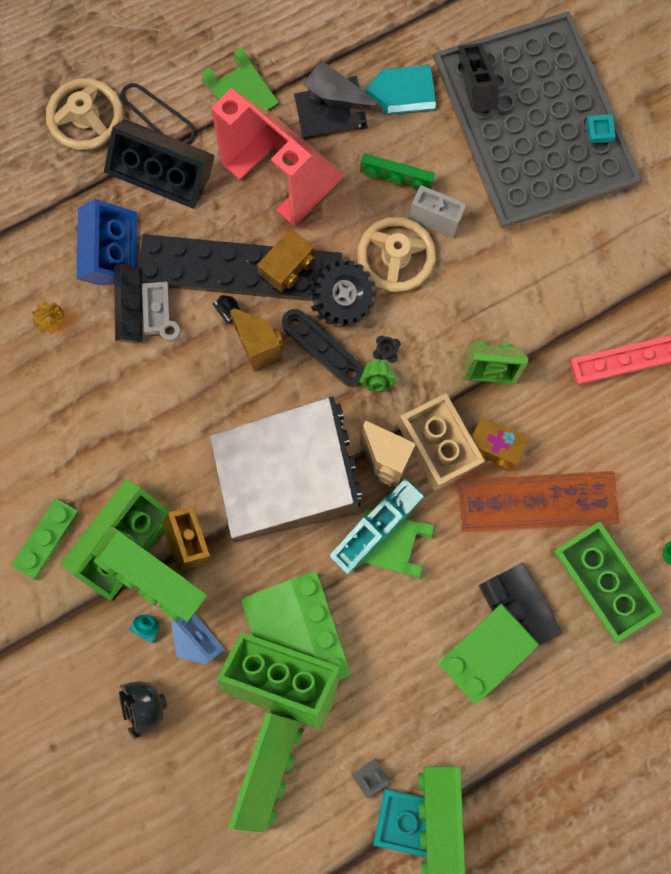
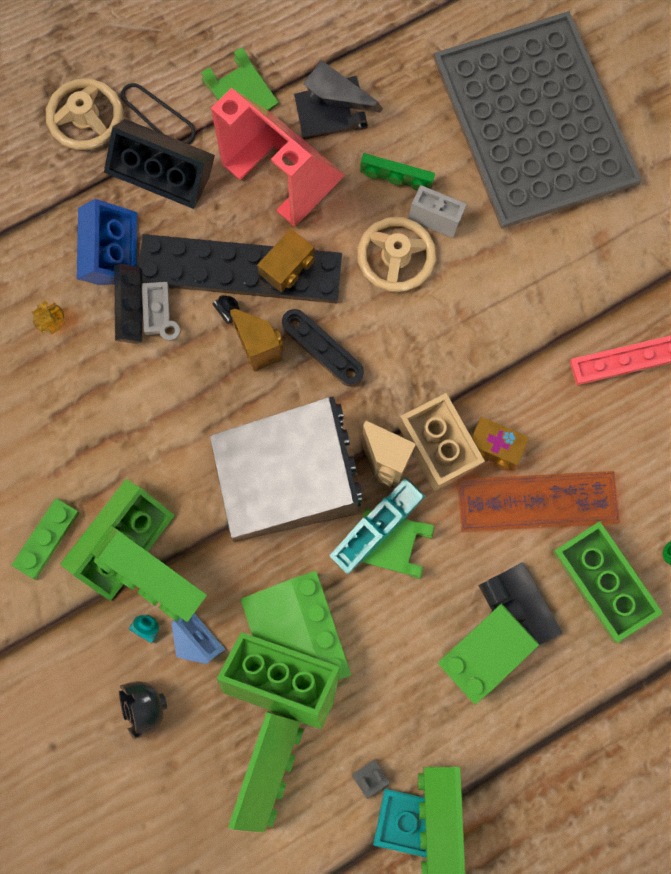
(185, 539): pearl gold brick -> none
(353, 296): black wheel -> none
(378, 376): bright green piece -> none
(392, 344): black plate -> none
(403, 89): teal tile -> none
(478, 78): black slope -> none
(494, 363): bright green slope -> none
(600, 128): teal plate -> none

